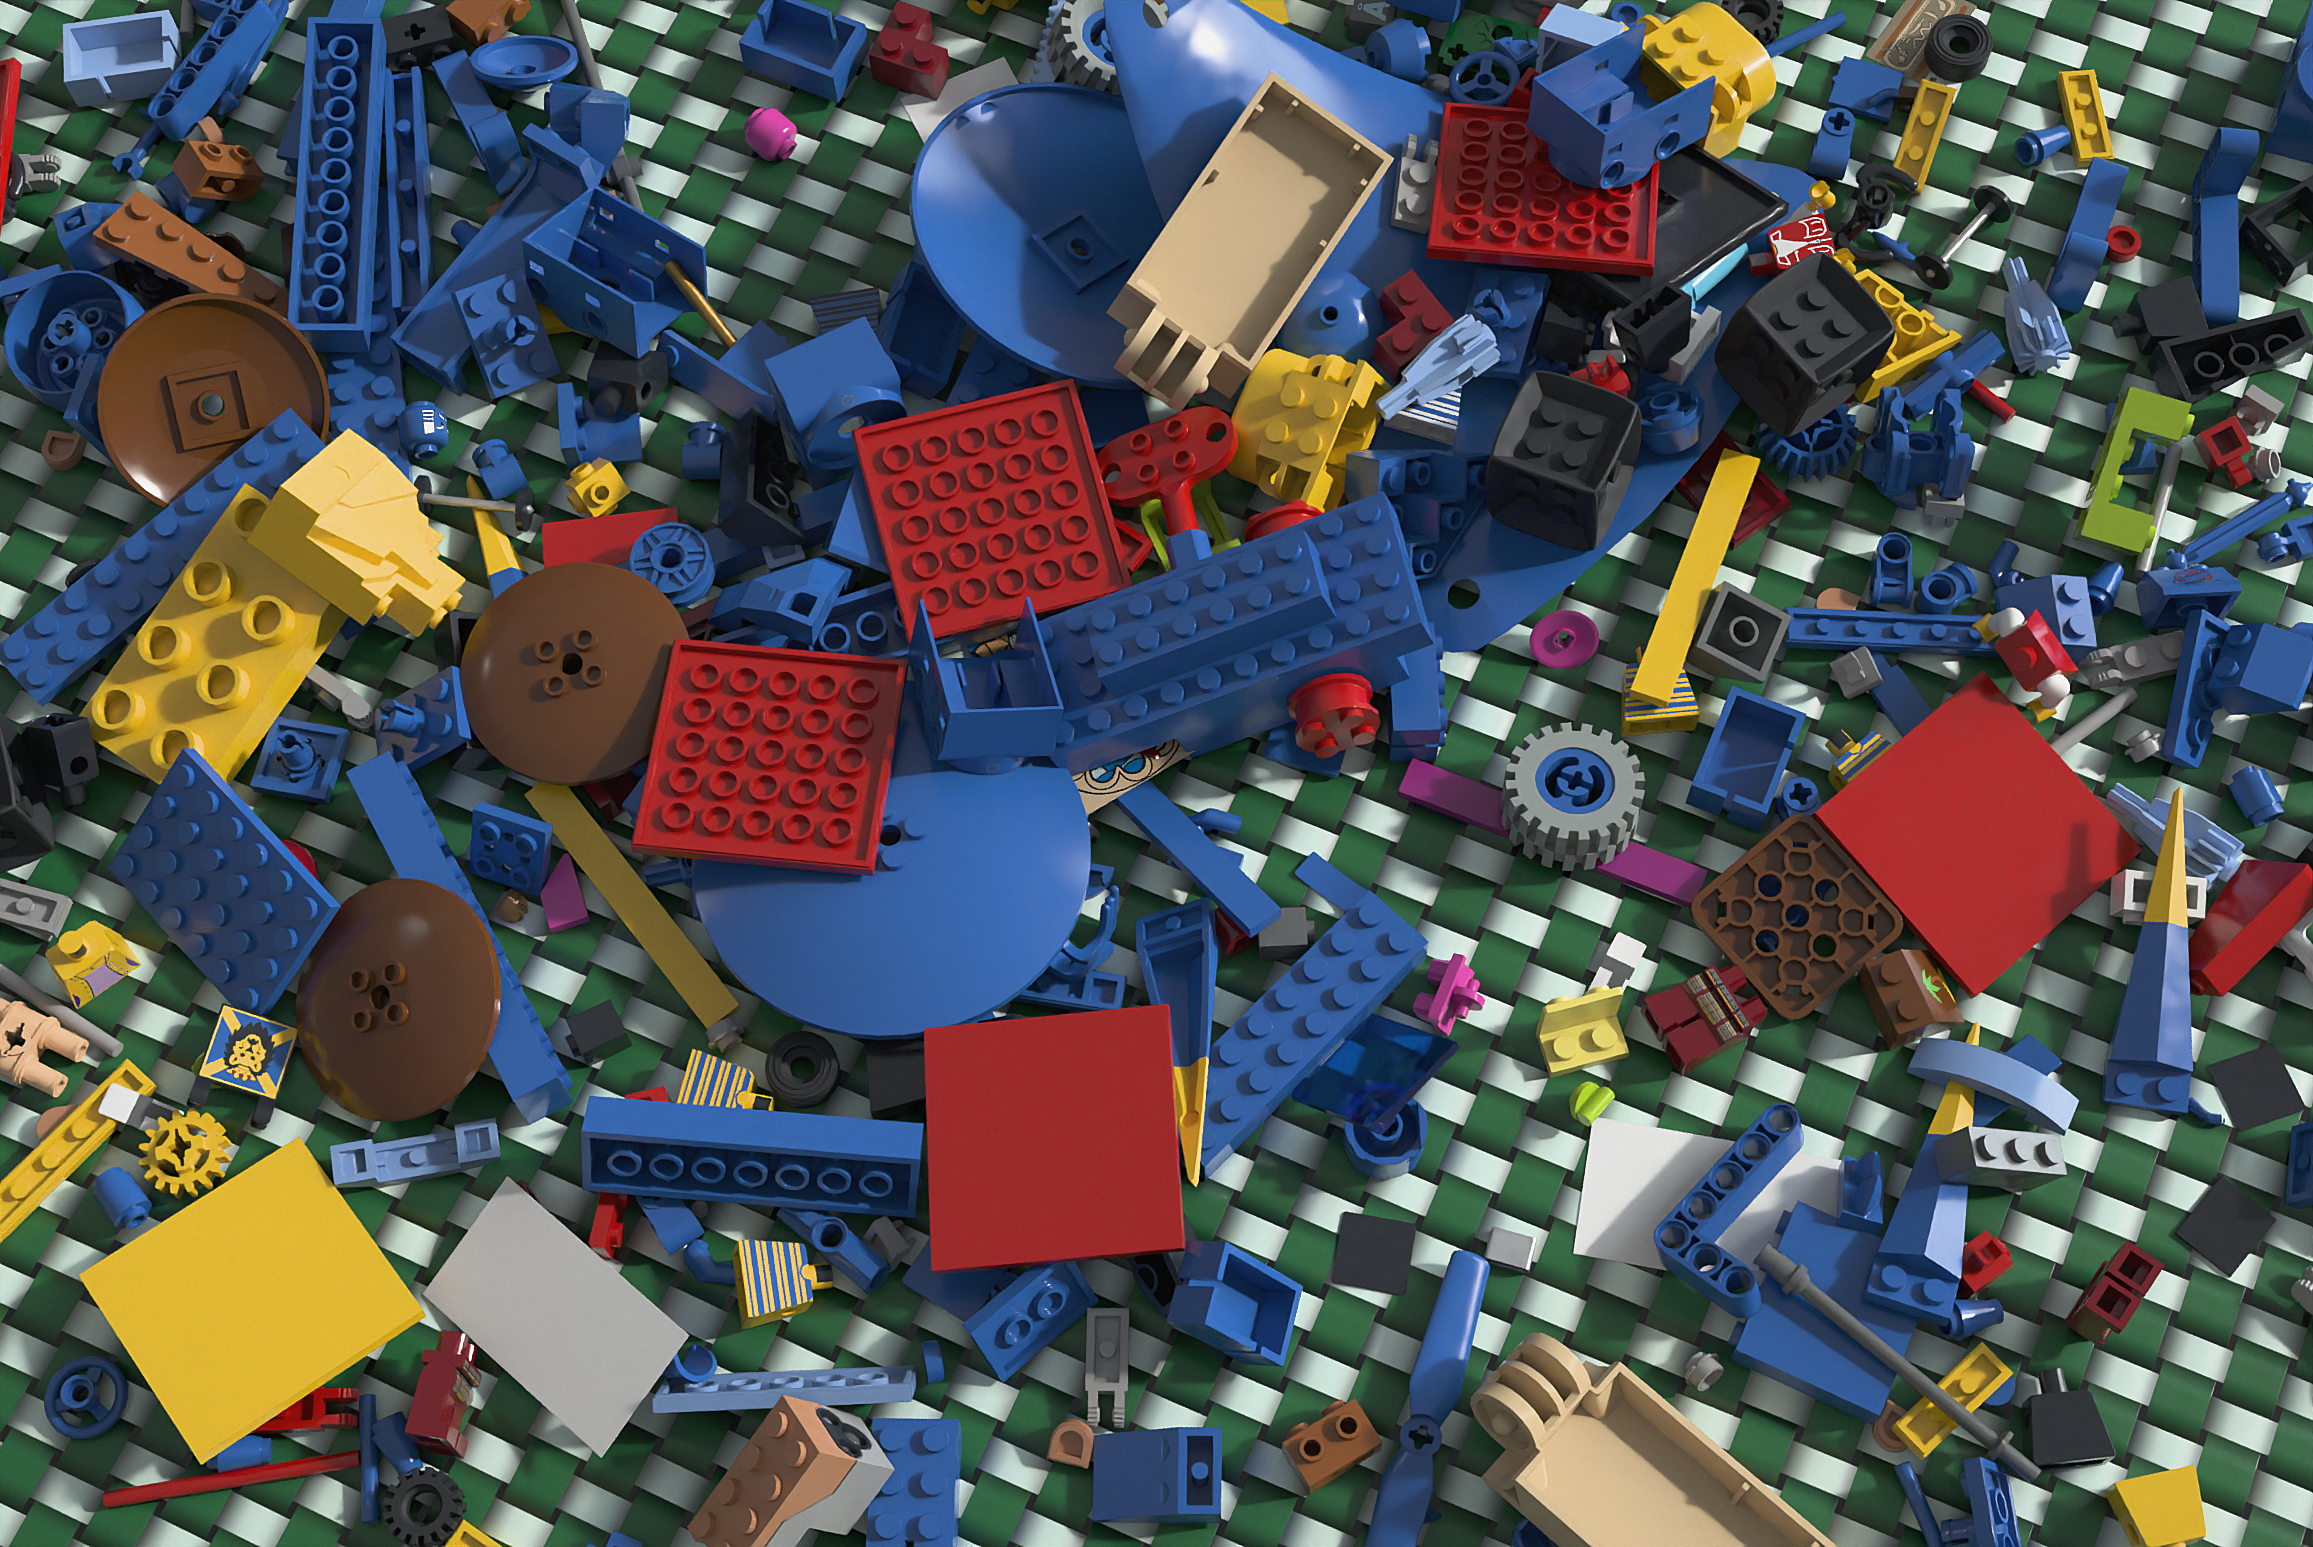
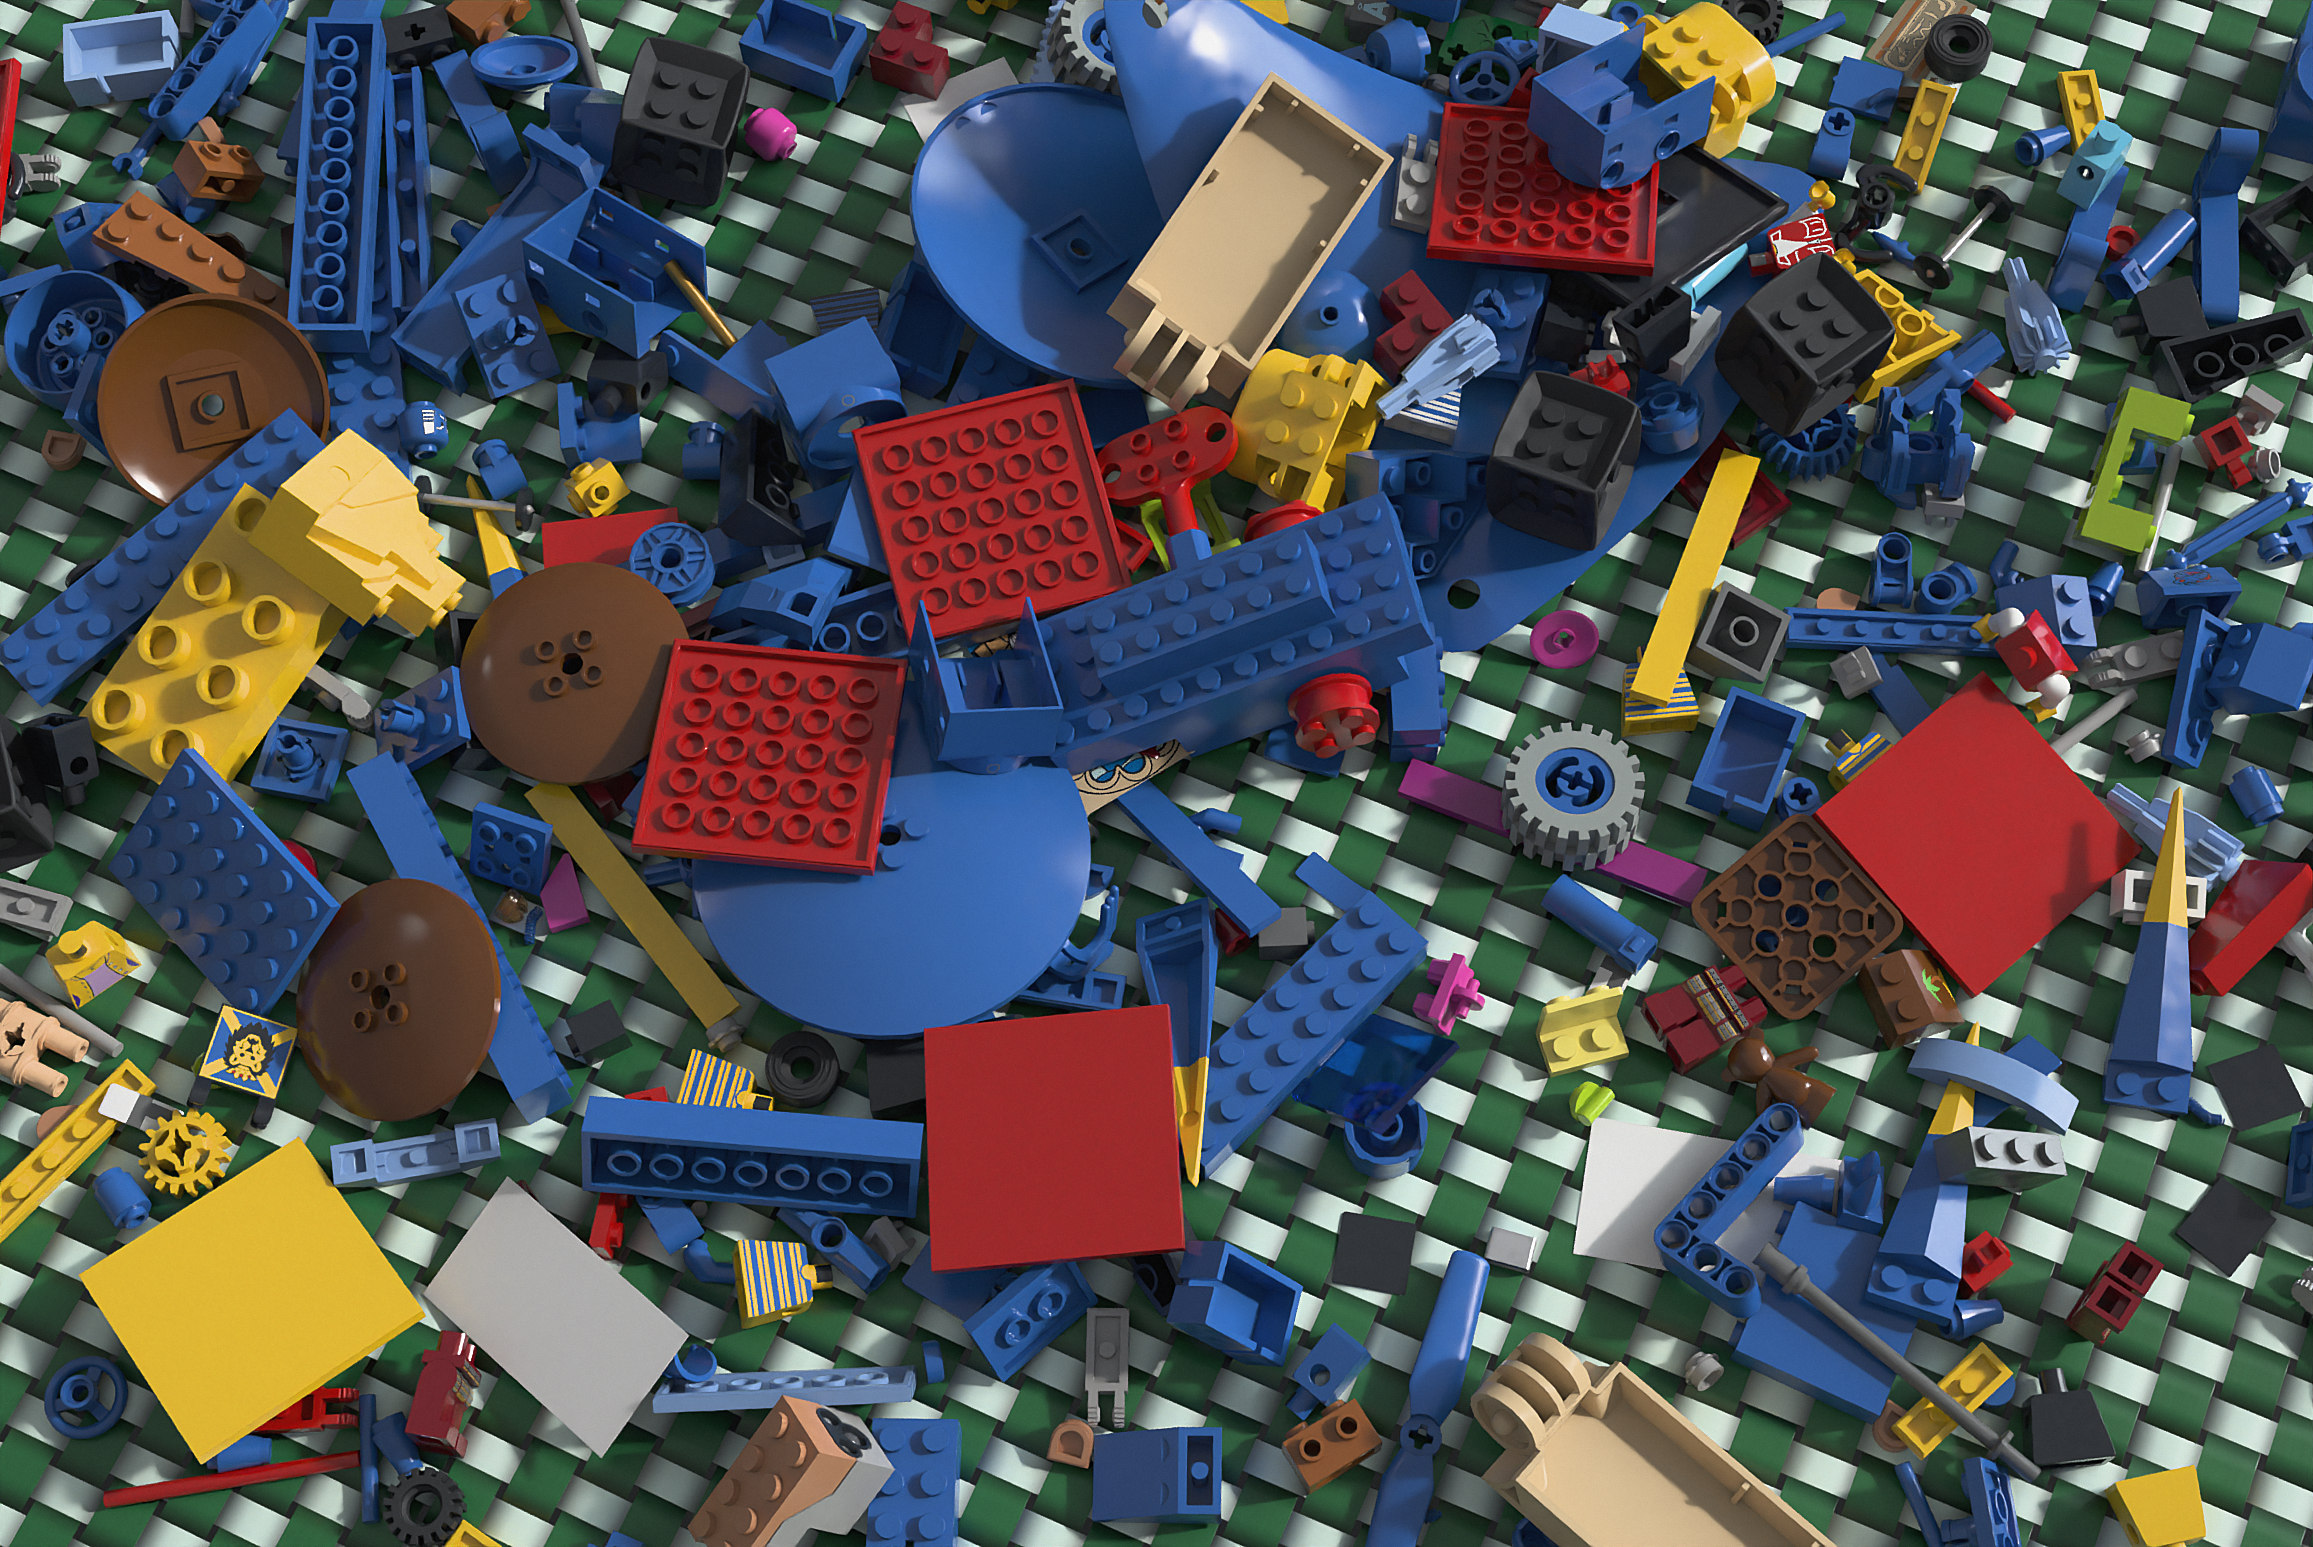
(533, 918): none -> blue leg
(679, 121): none -> black piece
(1333, 1353): none -> blue torso
(1600, 924): none -> blue piece
(1754, 1063): none -> reddish brown piece
(1810, 1189): none -> blue cone
(2102, 152): none -> medium azure torso
(2150, 255): none -> blue piece

